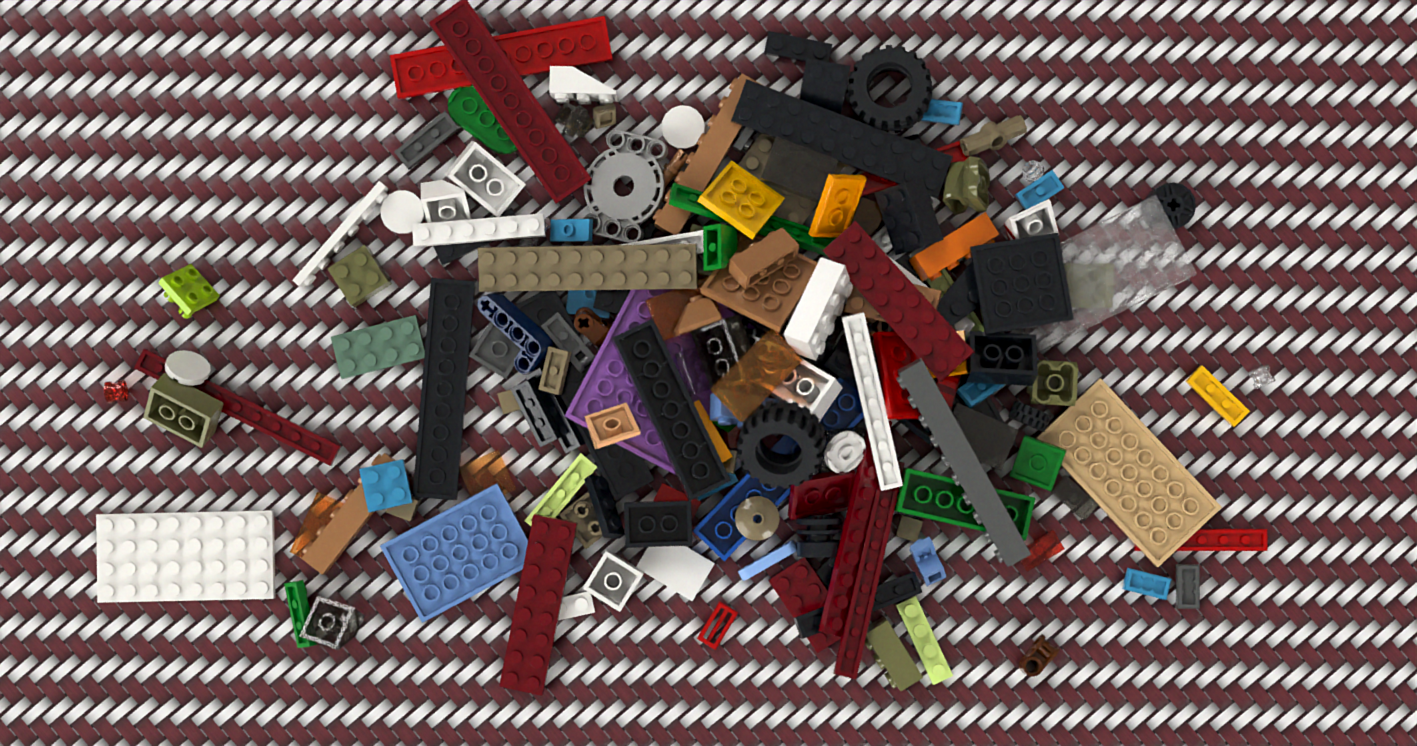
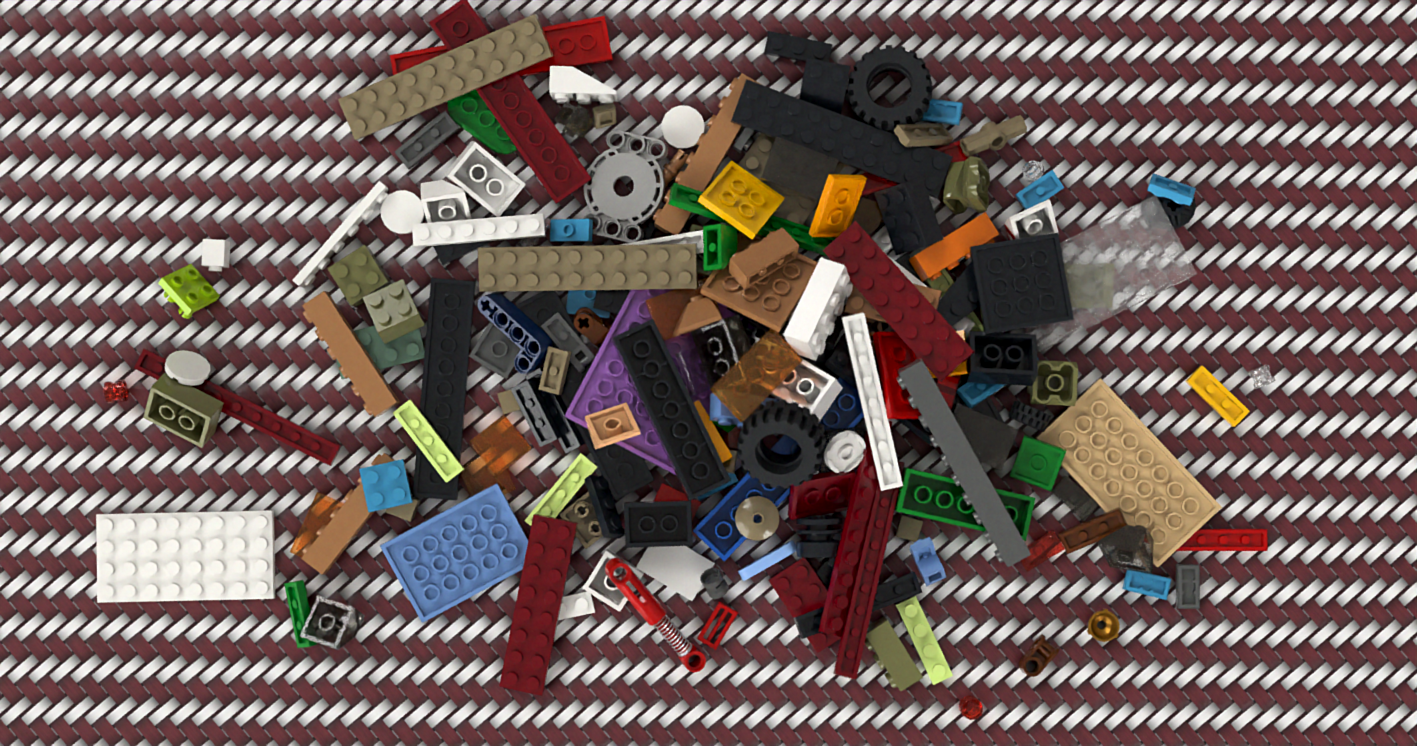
(215, 254): none -> white brick
(350, 353): none -> medium nougat brick
(393, 311): none -> olive brick
(428, 440): none -> yellowish green plate
(446, 77): none -> dark tan plate
(500, 445): none -> clear orange tile
(654, 614): none -> red piece
(714, 583): none -> dark grey wheel
(923, 134): none -> dark tan plate
(971, 712): none -> clear red wheel
(1092, 530): none -> reddish brown tile
(1110, 628): none -> pearl gold piece
(1129, 549): none -> clear smoke slope
(1171, 189): none -> dark azure plate

